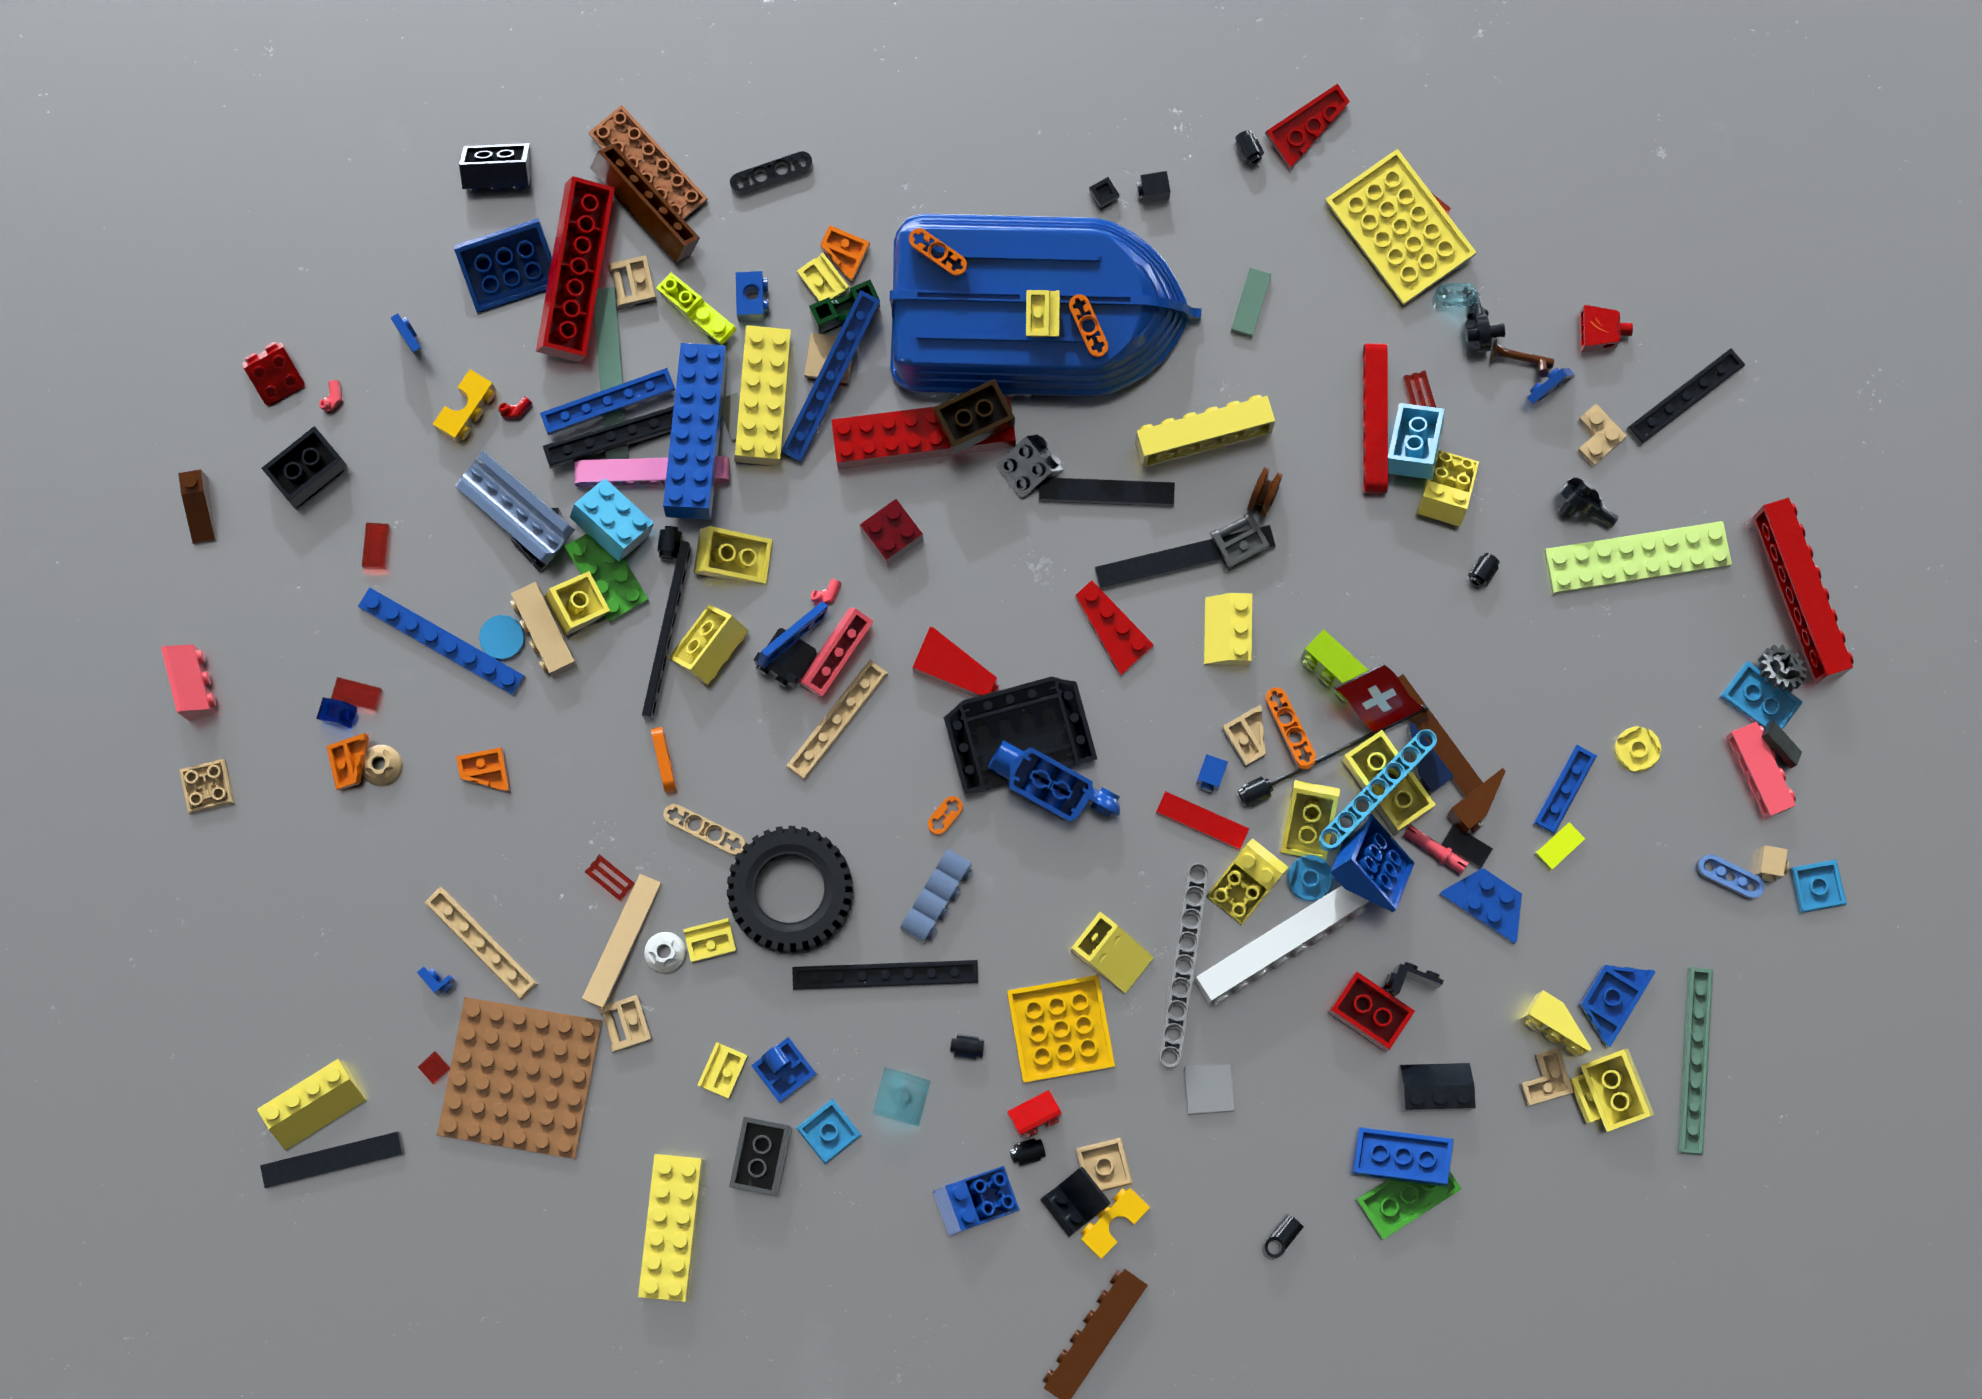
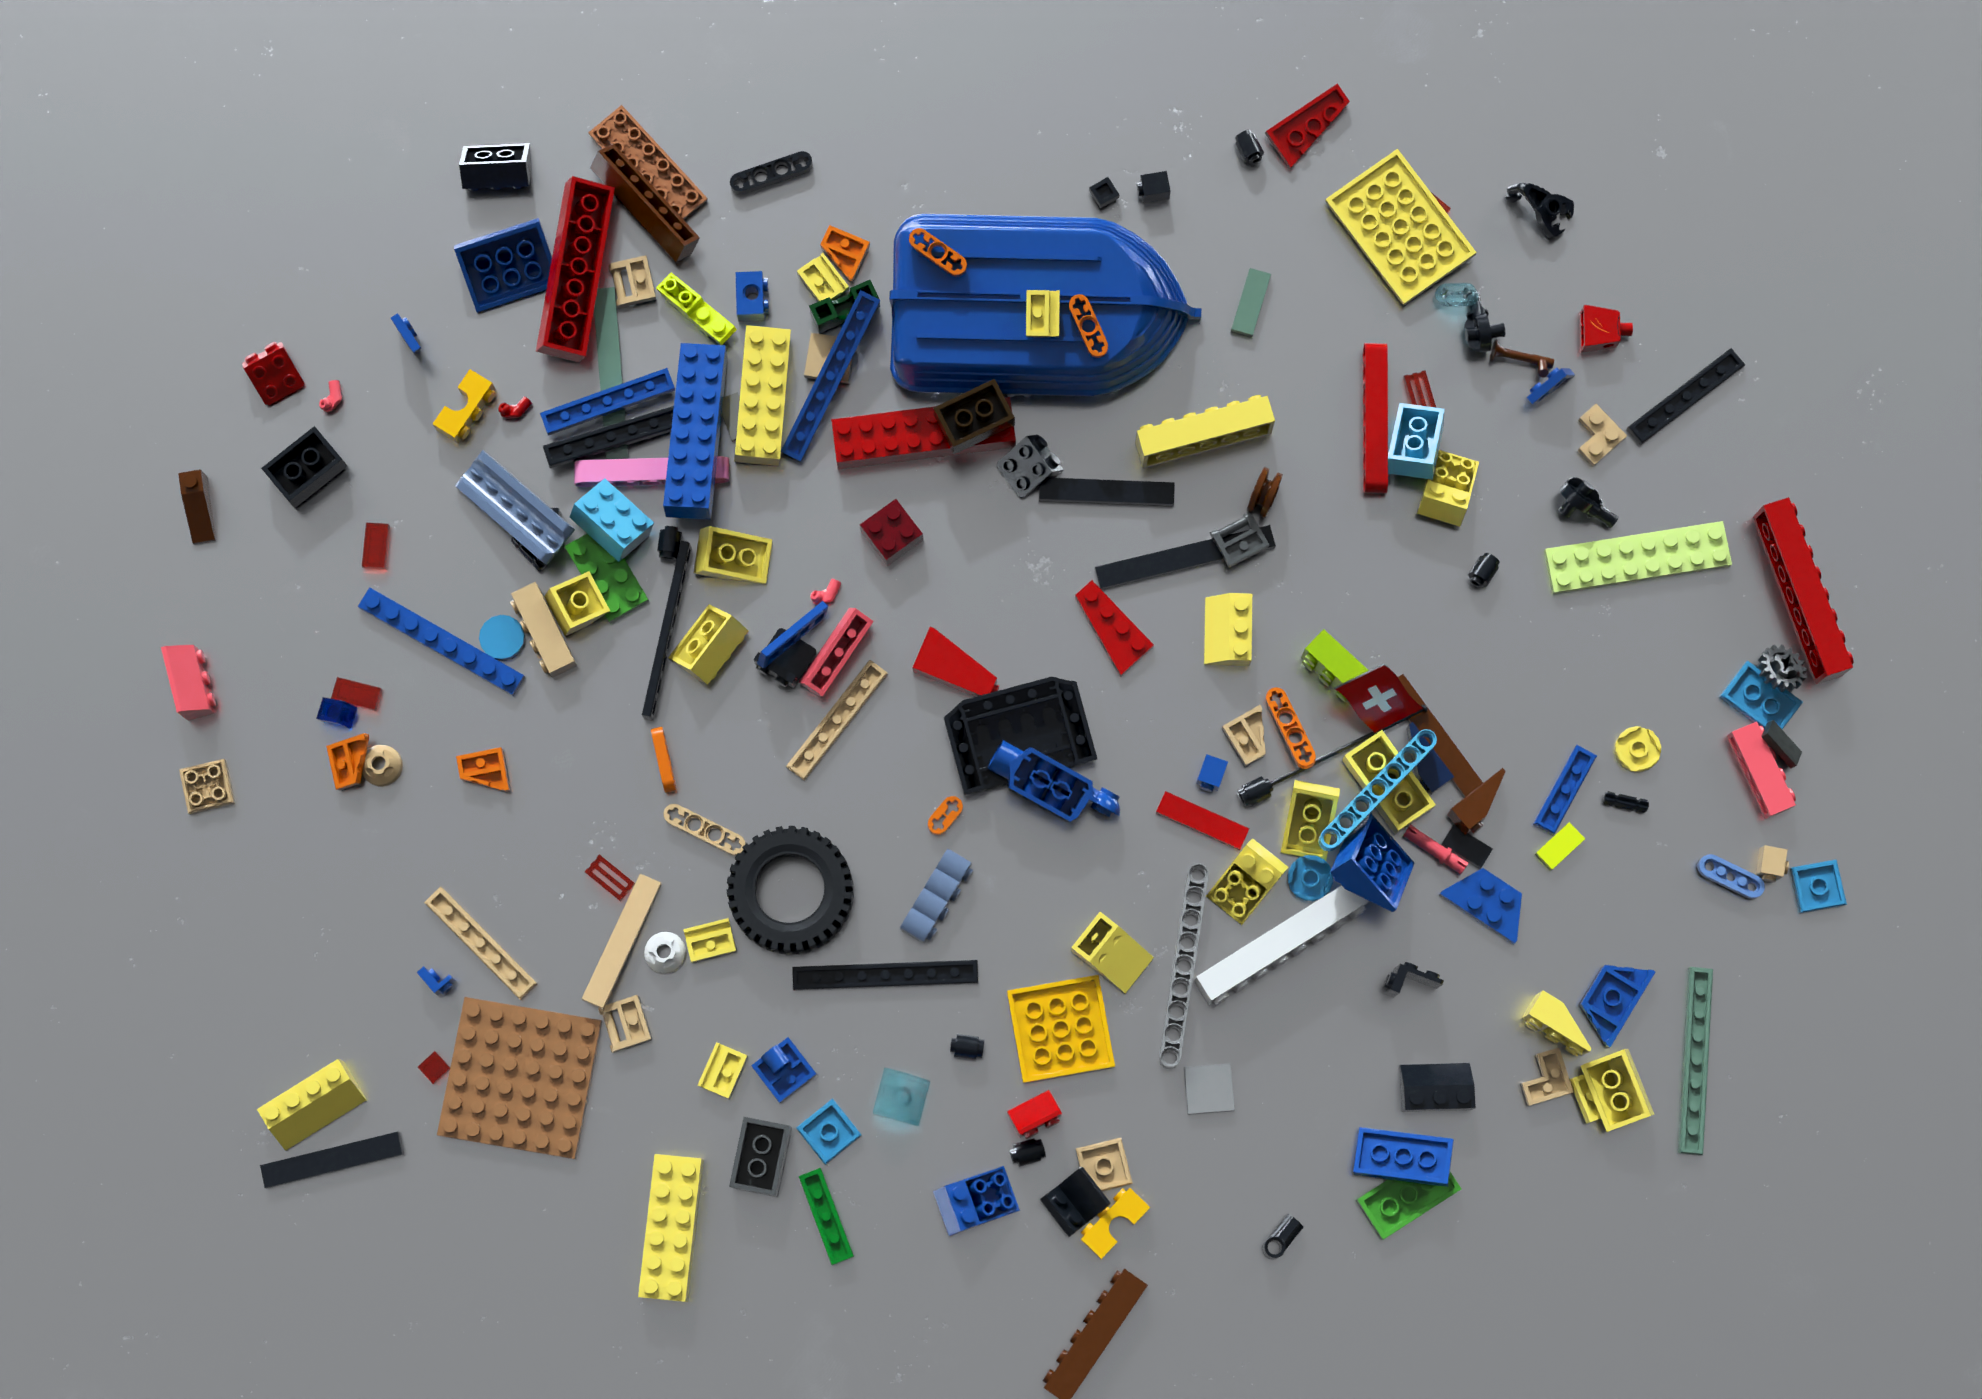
(826, 1216): none -> green plate
(1371, 1011): red brick -> none
(1544, 204): none -> black animal
(1626, 801): none -> black axle

